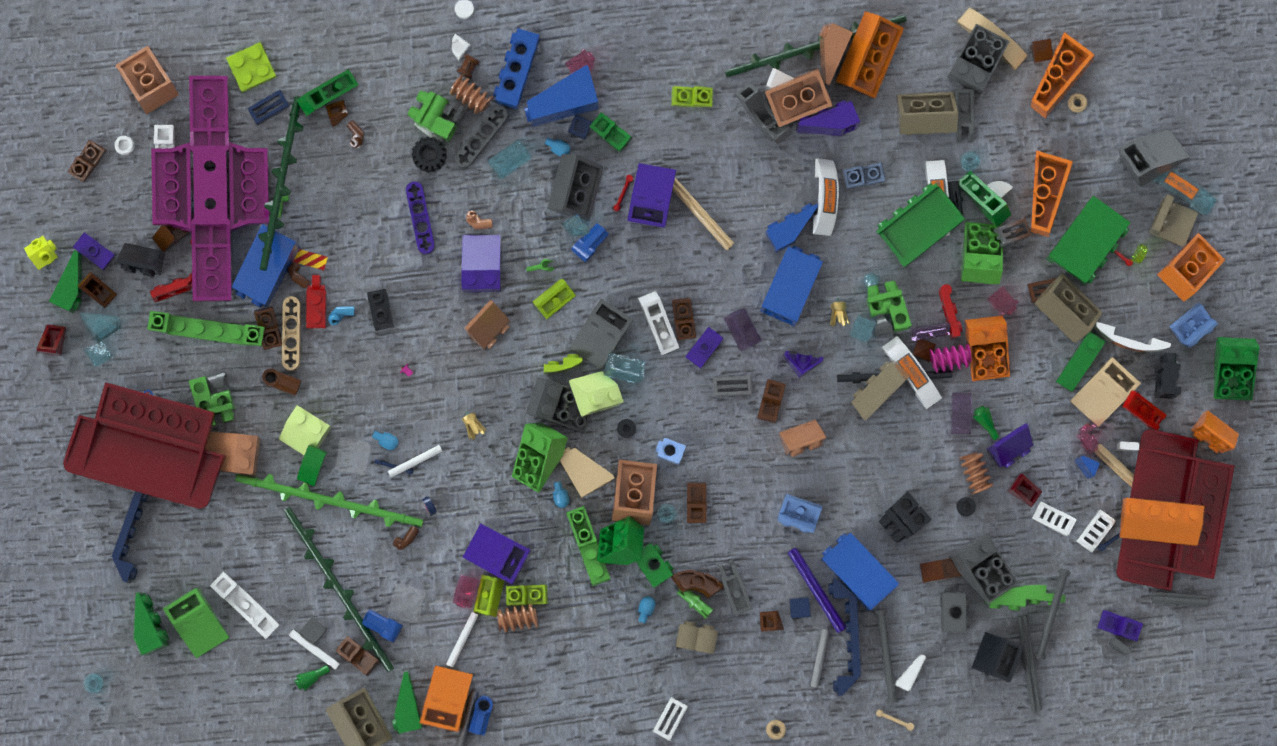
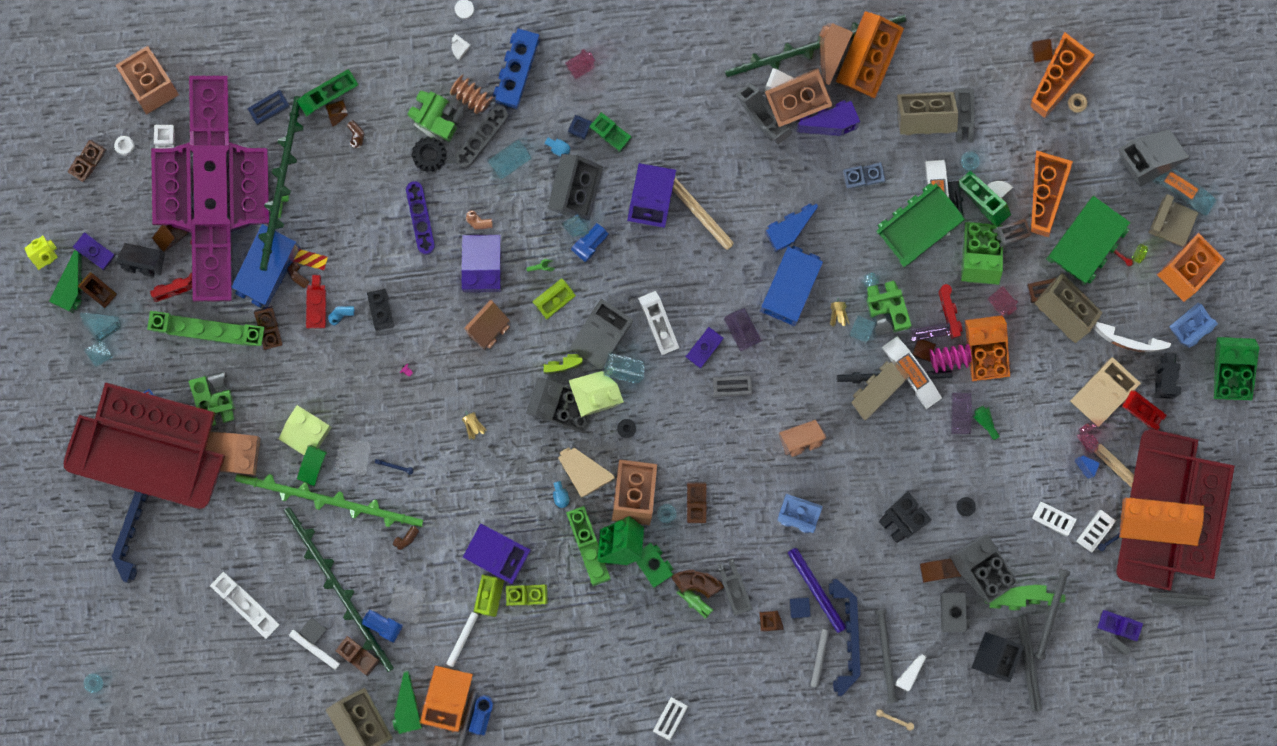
(52, 340): dark red slope -> none
(147, 629): green slope -> none
(196, 622): bright green slope -> none
(251, 67): lime plate -> none
(283, 382): reddish brown piece -> none
(288, 333): tan beam -> none
(307, 679): green cone -> none
(386, 440): dark azure cylinder -> none
(414, 461): white bar -> none
(428, 504): dark blue tile -> none
(465, 591): clear pink bracket -> none
(473, 63): reddish brown bush -> none
(517, 618): nougat piece -> none
(538, 455): bright green slope -> none
(564, 99): blue slope -> none
(629, 178): red hinge -> none
(646, 608): dark azure cylinder -> none
(679, 448): light blue brick -> none
(683, 318): reddish brown slope -> none
(692, 96): lime slope -> none
(696, 638): dark tan brick -> none
(771, 401): reddish brown slope -> none
(780, 734): tan plate -> none
(802, 363): dark purple slope -> none
(827, 197): white slope -> none
(859, 571): blue slope -> none
(976, 472): nougat piece -> none
(978, 59): dark grey slope -> none
(1012, 445): dark purple slope -> none
(1013, 53): tan slope -> none
(1024, 490): dark red slope -> none
(1080, 361): green slope -> none
(1127, 446): white tile -> none
(1215, 432): orange slope -> none

